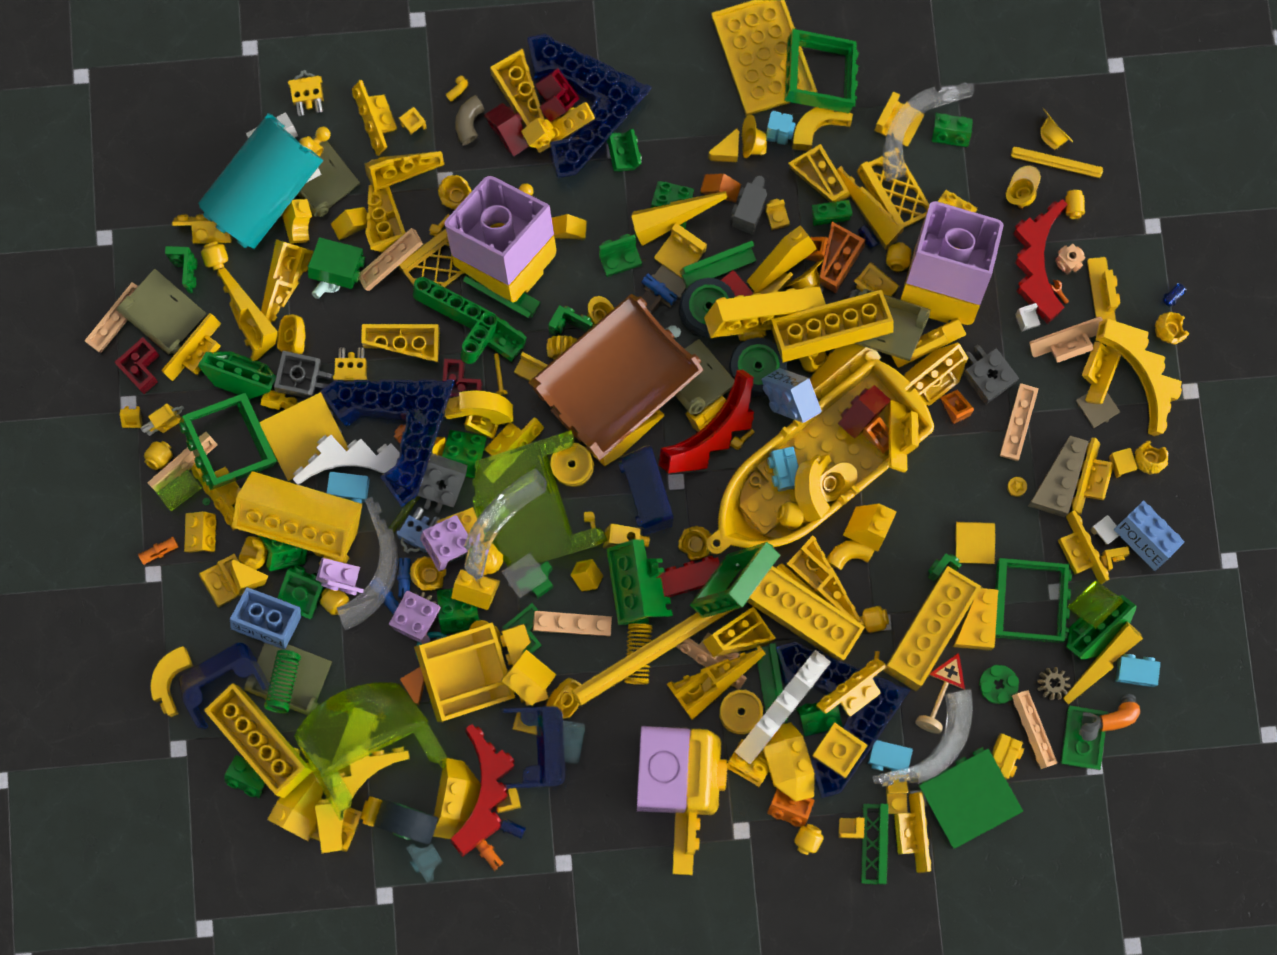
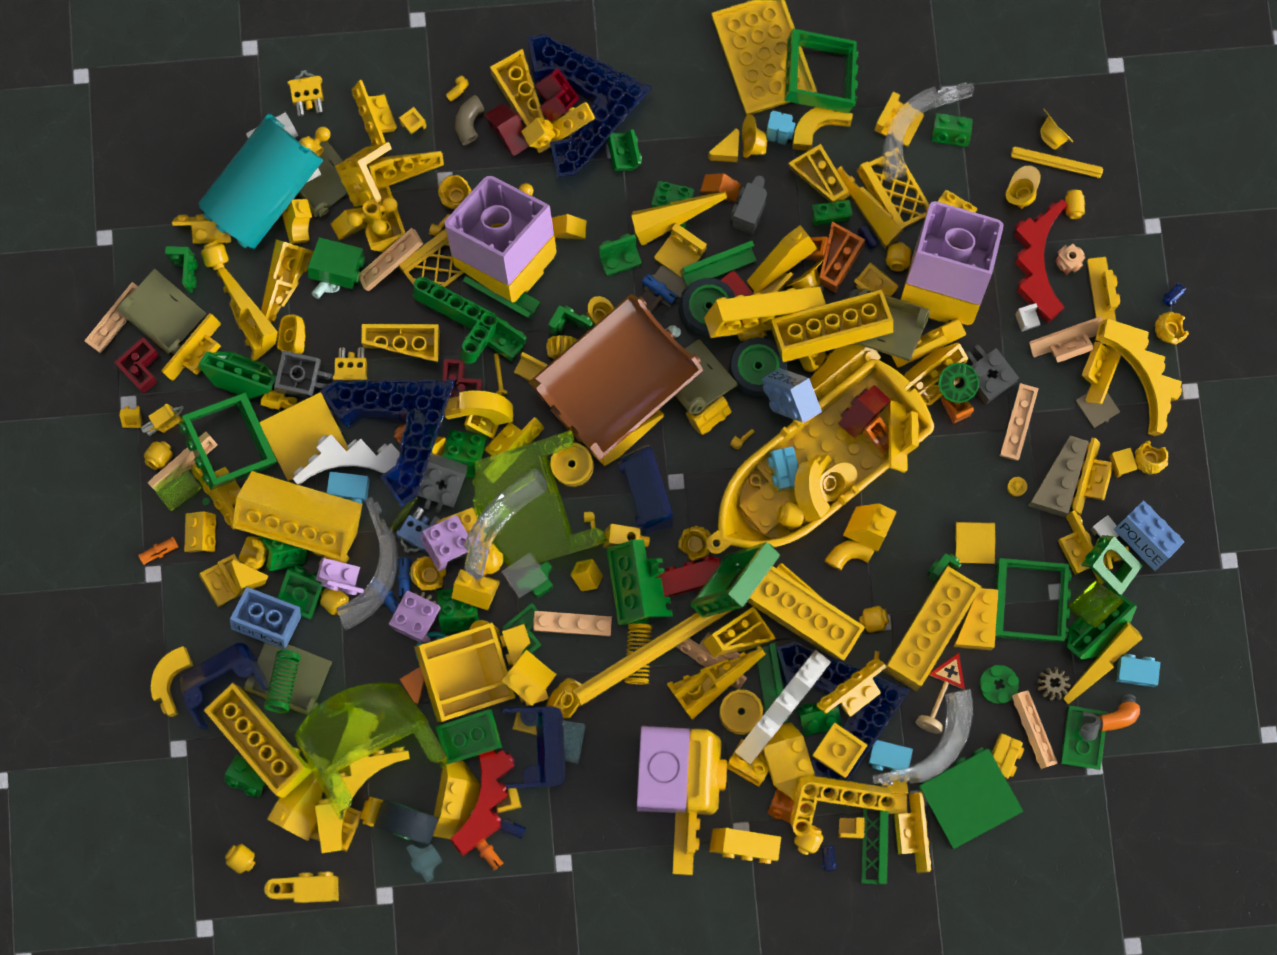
(240, 858): none -> yellow head
(305, 888): none -> yellow brick
(355, 173): none -> yellow bracket
(378, 226): none -> yellow piece
(469, 736): none -> green plate
(717, 434): red arch -> none
(745, 844): none -> yellow wedge
(776, 214): yellow bracket -> none
(817, 573): yellow wedge -> none
(829, 859): none -> clear blue pin
(836, 795): none -> yellow beam
(970, 378): none -> green wheel
(1057, 288): orange hand -> none
(1125, 574): none -> panel

